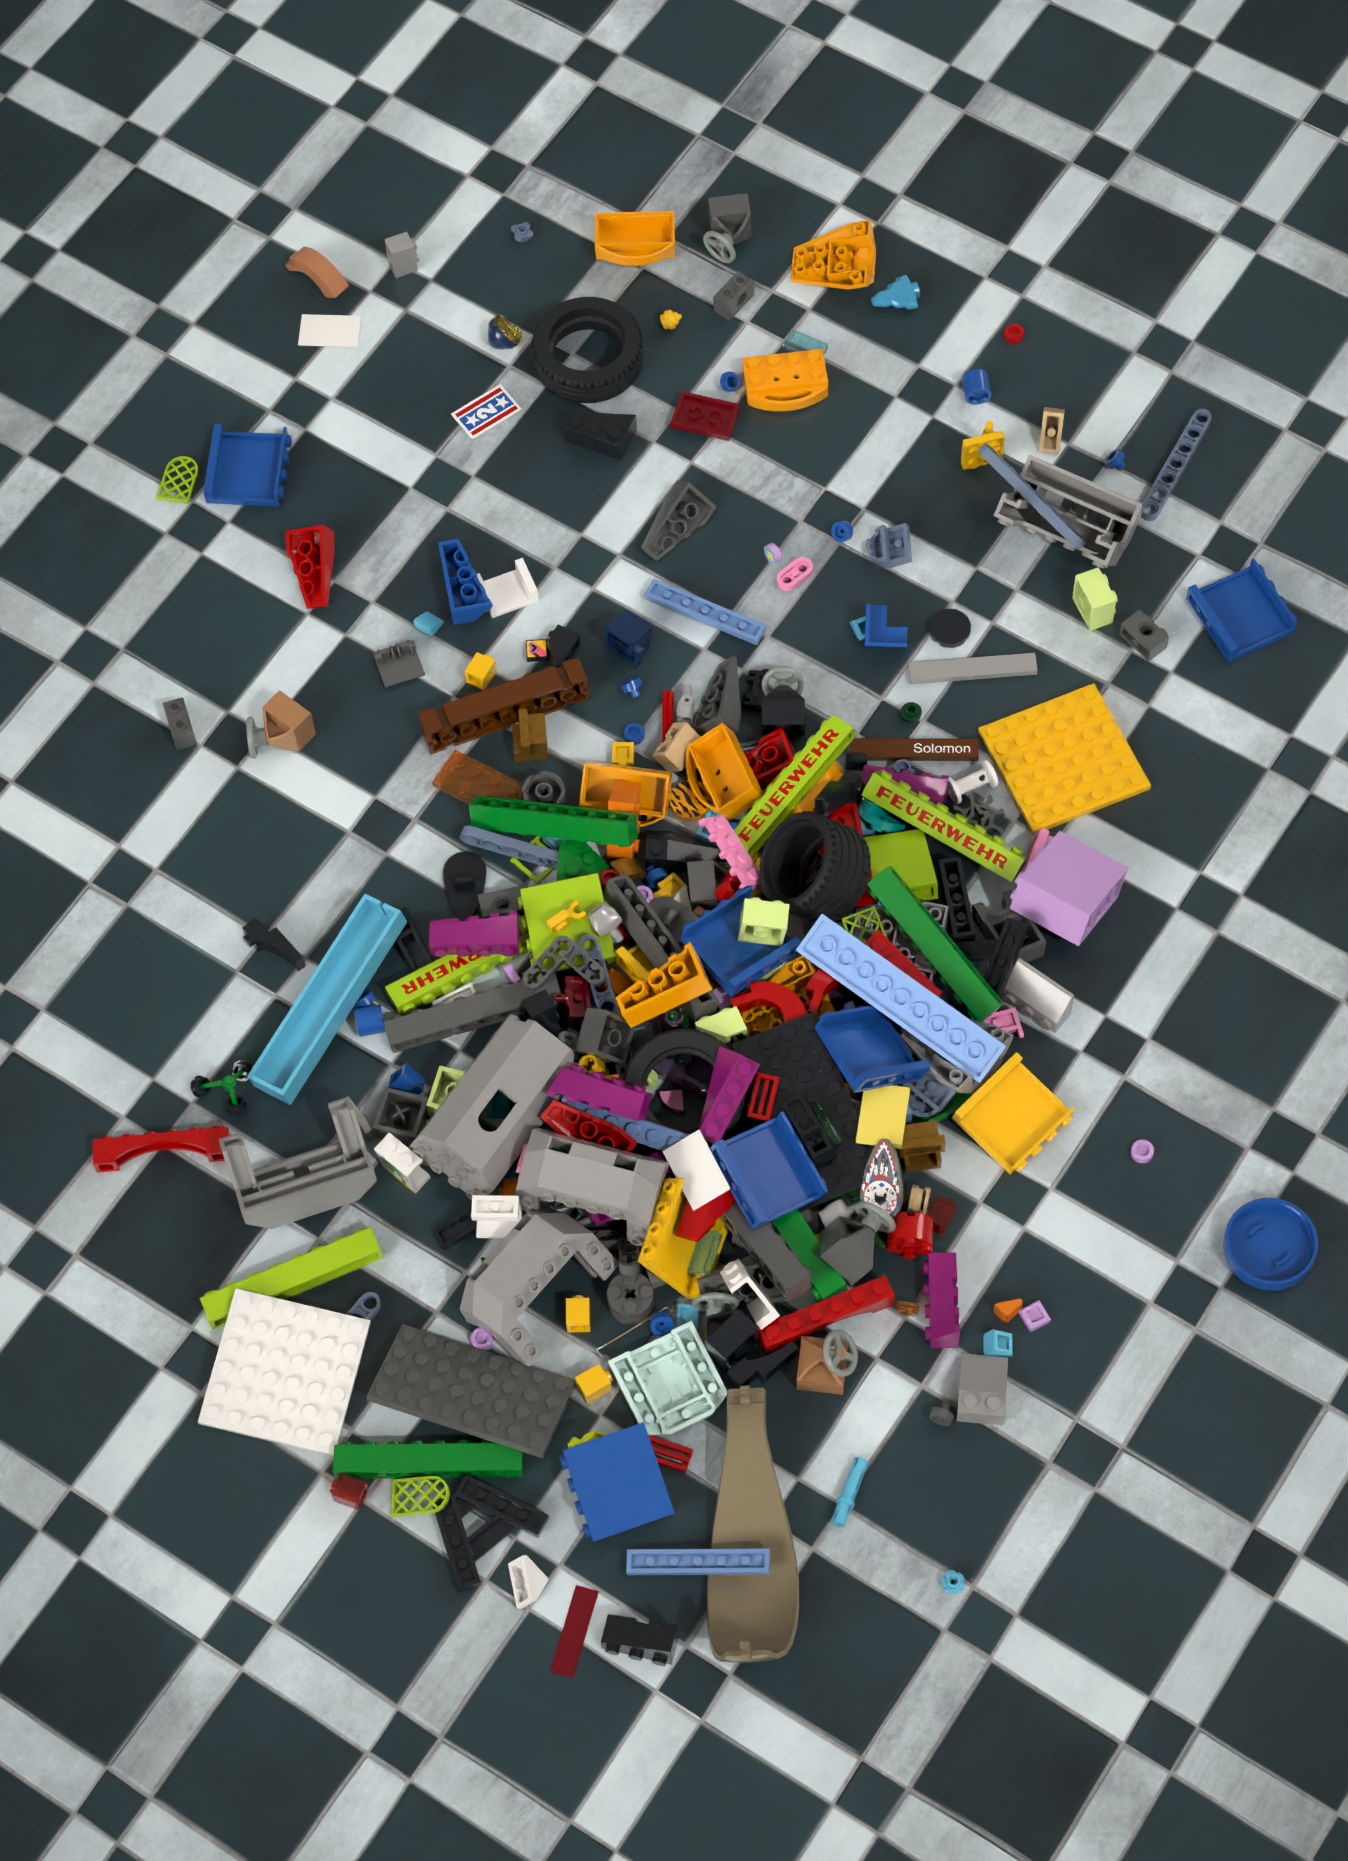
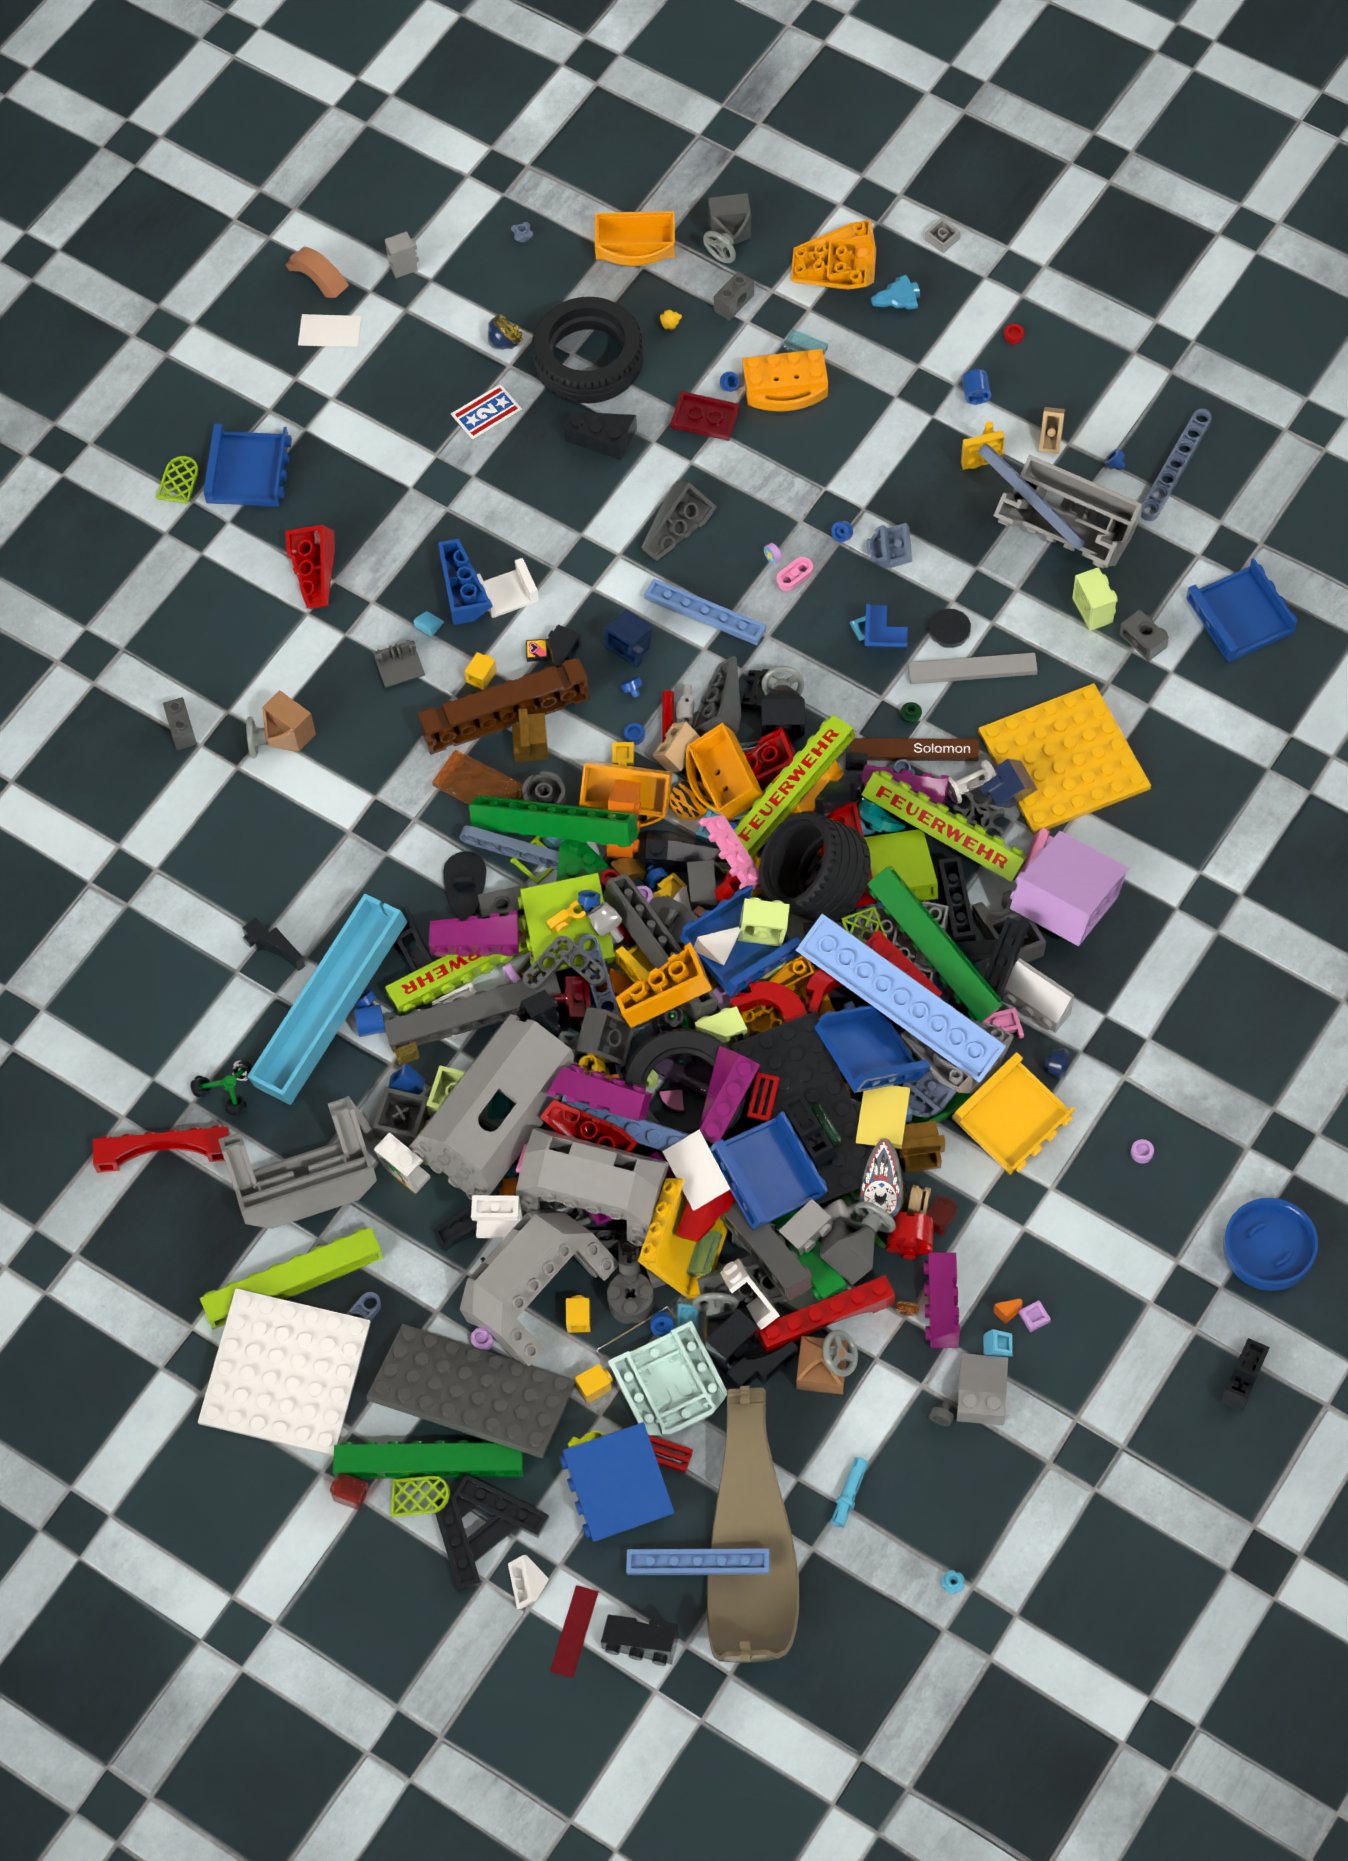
(407, 1053): none -> clear yellow tile
(588, 899): none -> blue tile
(717, 945): none -> white slope
(806, 1227): none -> light grey brick
(942, 235): none -> light grey piece
(1010, 784): none -> dark blue plate
(1057, 1062): none -> dark blue cone
(1245, 1374): none -> black slope

